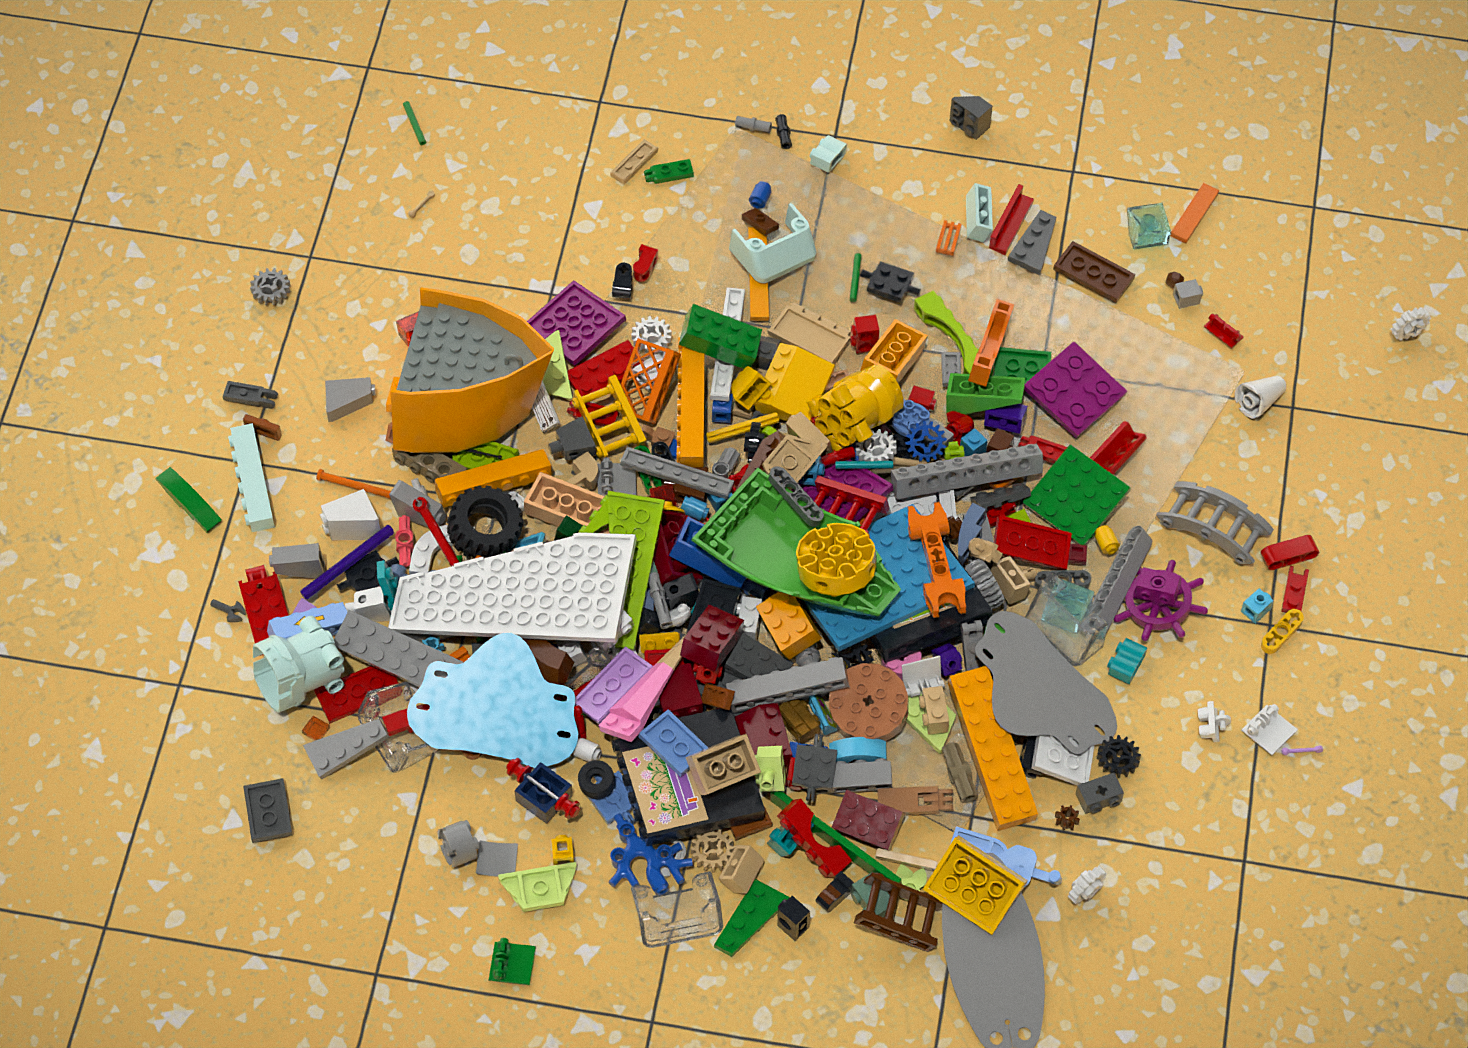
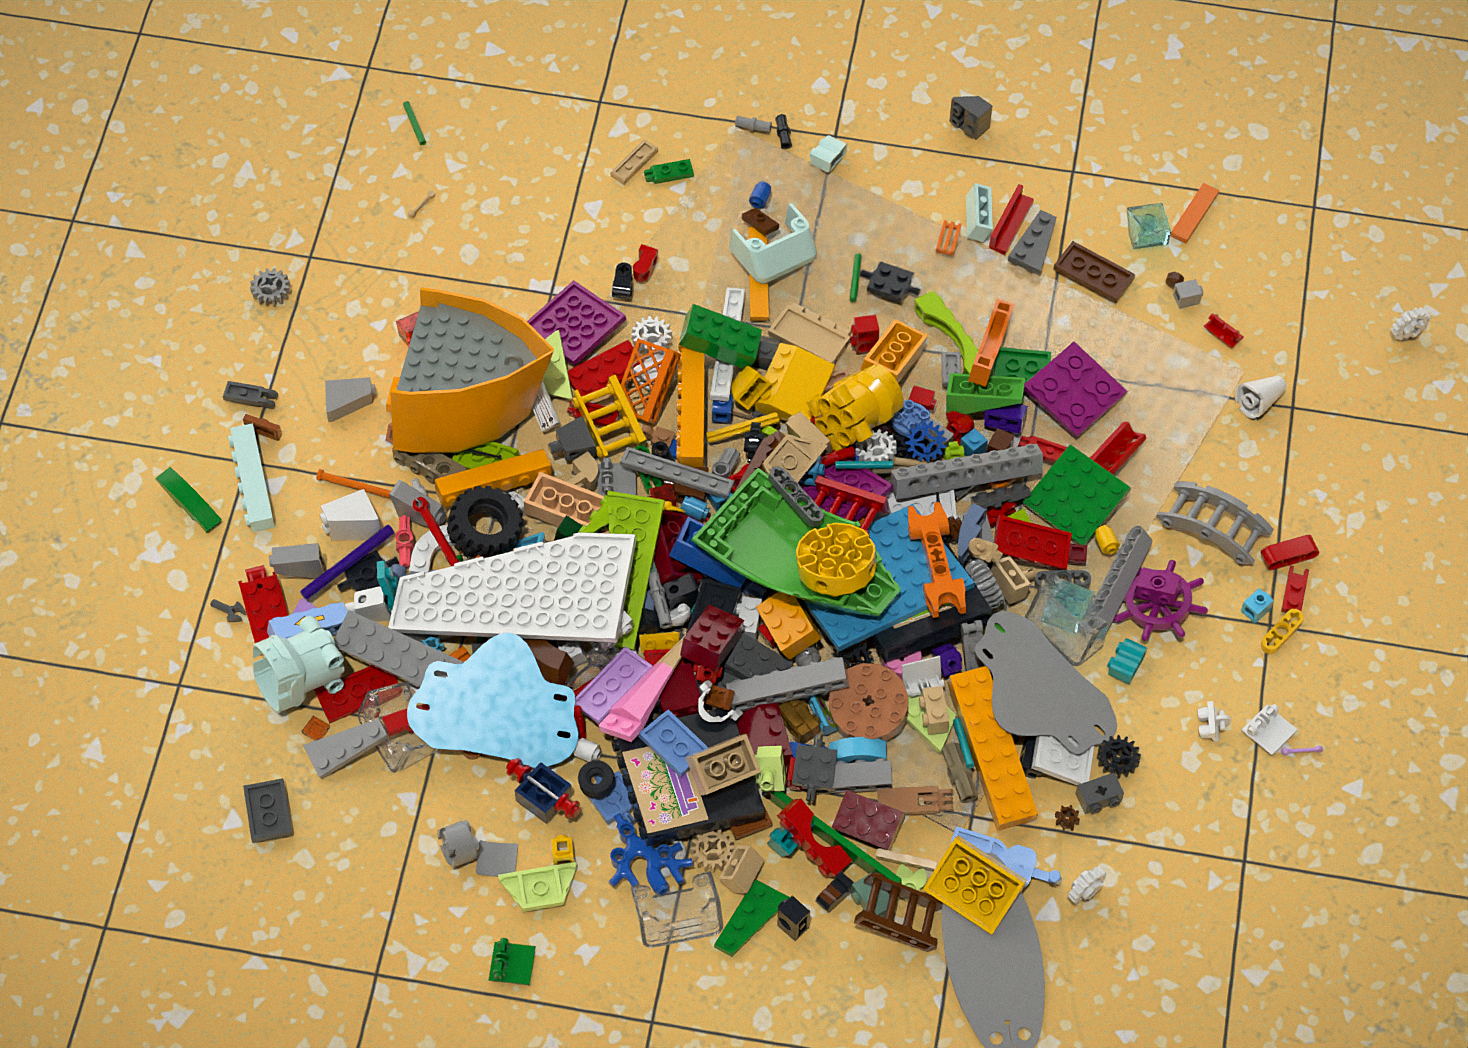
(705, 687): none -> white helmet
(764, 631): none -> red tile
(963, 743): none -> teal bar

